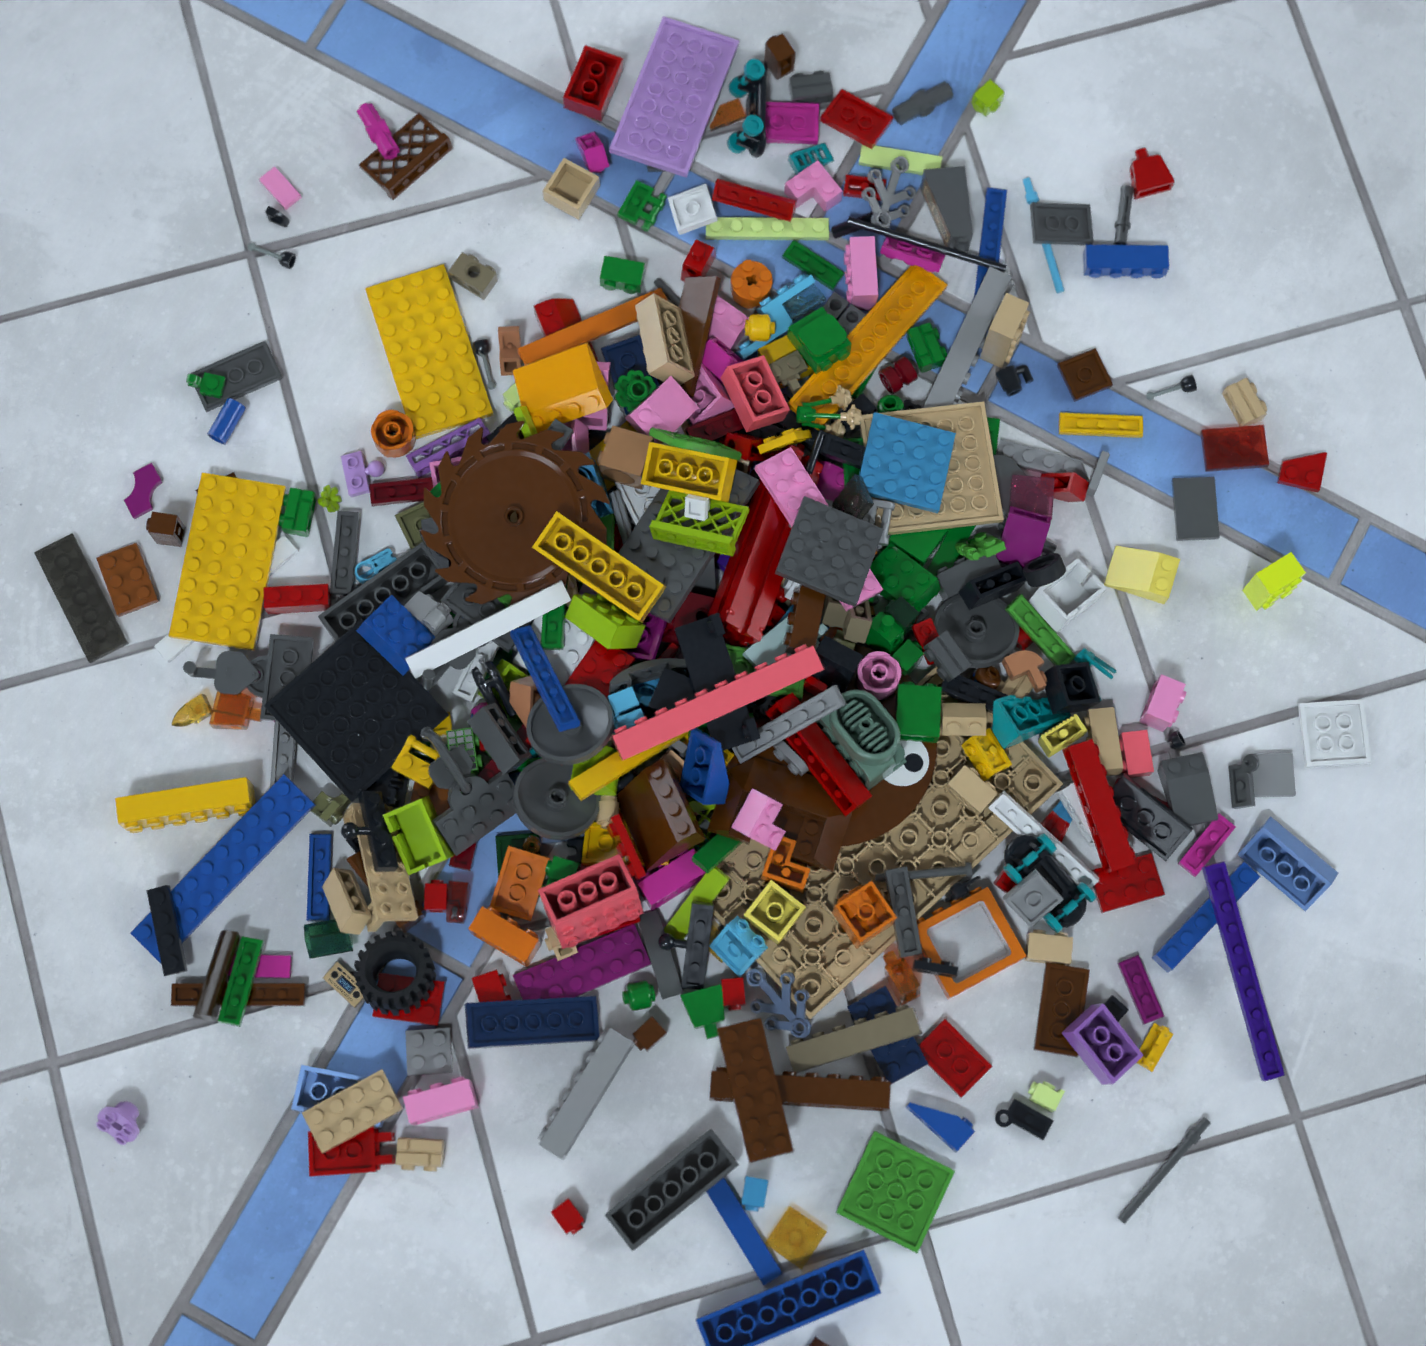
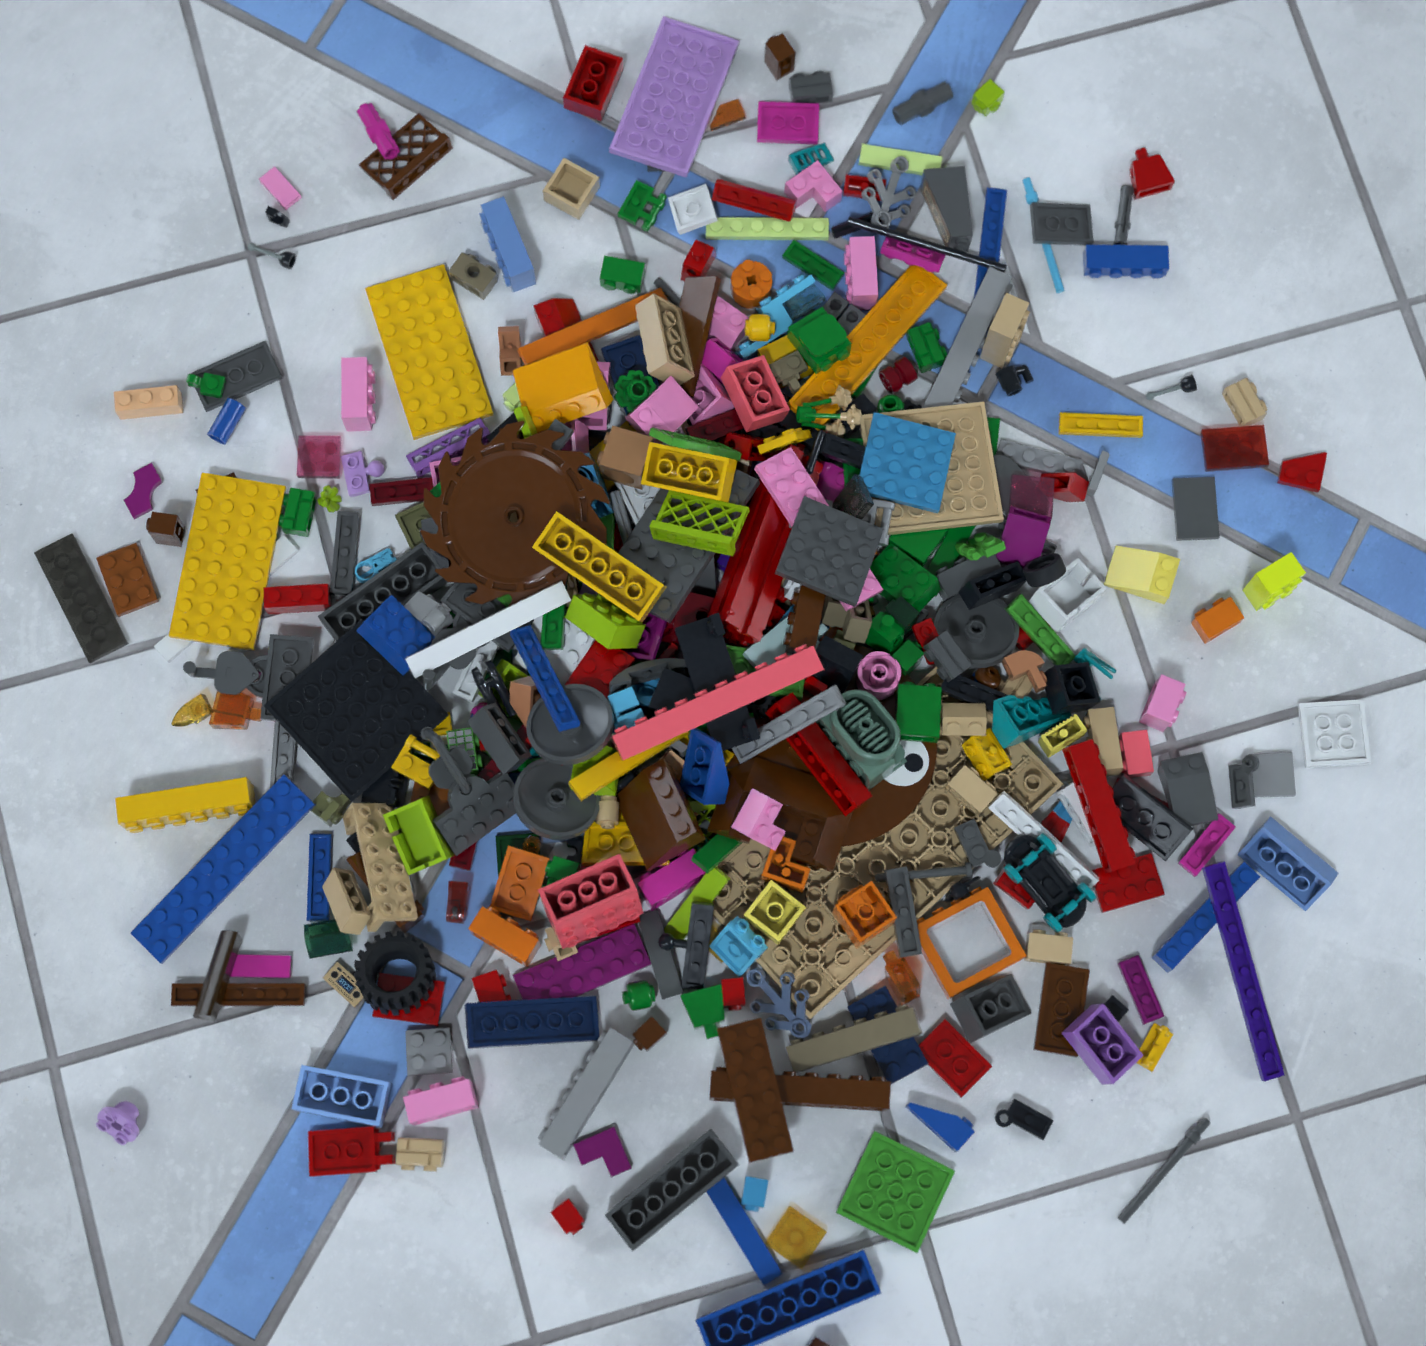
(148, 402): none -> light nougat brick
(166, 930): black plate -> none
(241, 981): green plate -> none
(319, 457): none -> clear pink plate
(352, 1111): tan plate -> none
(357, 394): none -> bright pink brick
(376, 830): black plate -> none
(396, 445): orange brick -> none
(436, 897): red brick -> none
(482, 348): hinge -> none
(507, 245): none -> medium blue brick
(592, 152): dark pink slope -> none
(607, 1146): none -> magenta tile
(625, 847): red plate -> none
(697, 507): white tile -> none
(754, 126): piece -> none
(795, 763): light grey plate -> none
(856, 119): red plate -> none
(925, 965): black plate -> none
(975, 846): none -> dark grey hinge
(990, 1008): none -> dark grey slope
(1033, 898): light grey tile -> none
(1045, 1095): yellowish green brick -> none
(1084, 375): reddish brown plate -> none
(1176, 739): black hinge -> none
(1217, 620): none -> orange brick

